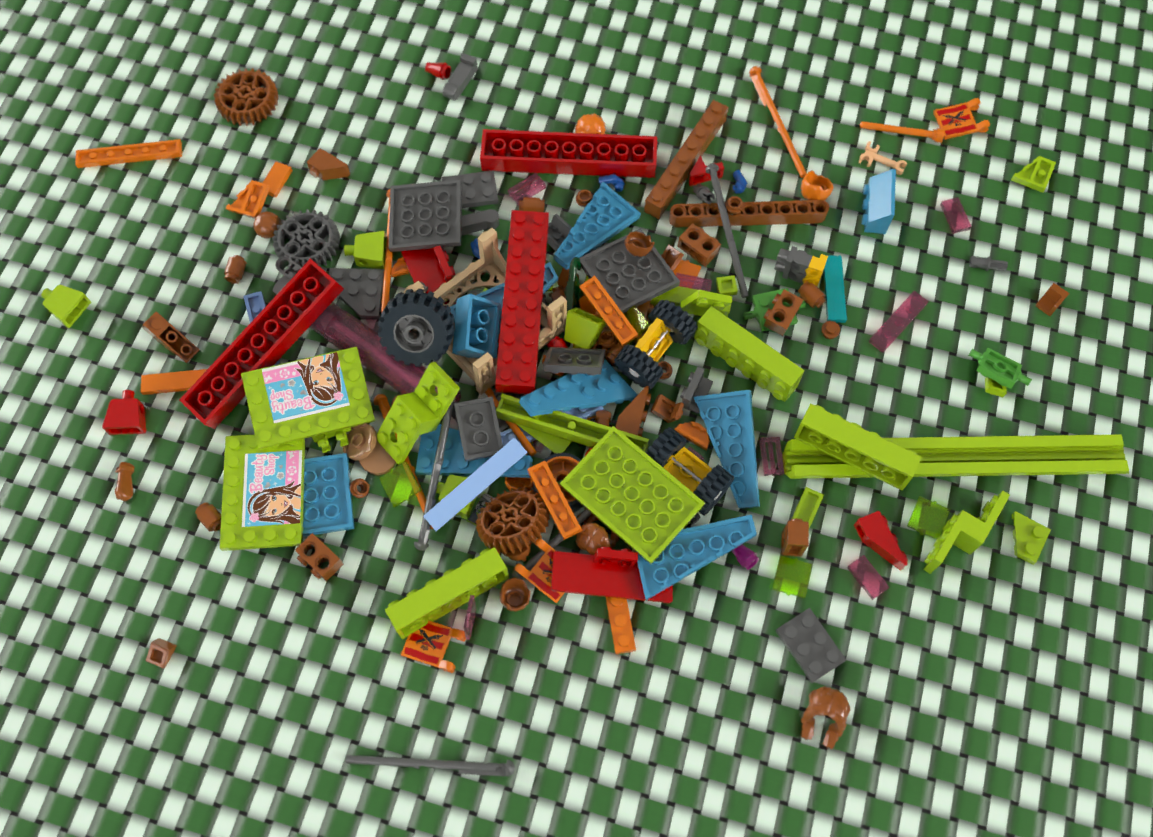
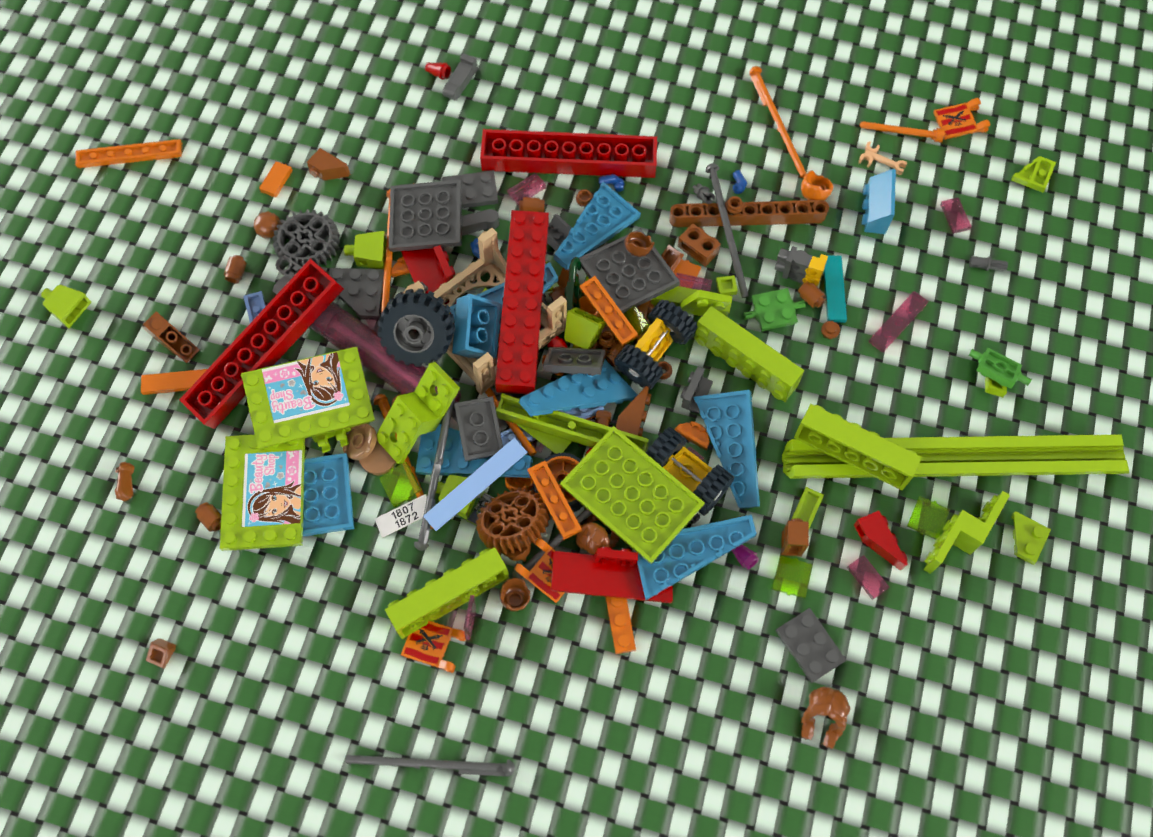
(125, 415): red torso -> none
(246, 96): dark orange gear -> none
(250, 200): orange wing -> none
(321, 555): dark orange brick -> none
(363, 485): dark orange plate -> none
(401, 516): none -> white sticker
(590, 124): orange hair -> none
(667, 409): dark orange bracket -> none
(685, 159): dark orange brick -> none
(699, 174): red slope -> none
(773, 471): clear pink tile -> none
(785, 313): dark orange brick -> none
(1052, 299): dark orange panel -> none

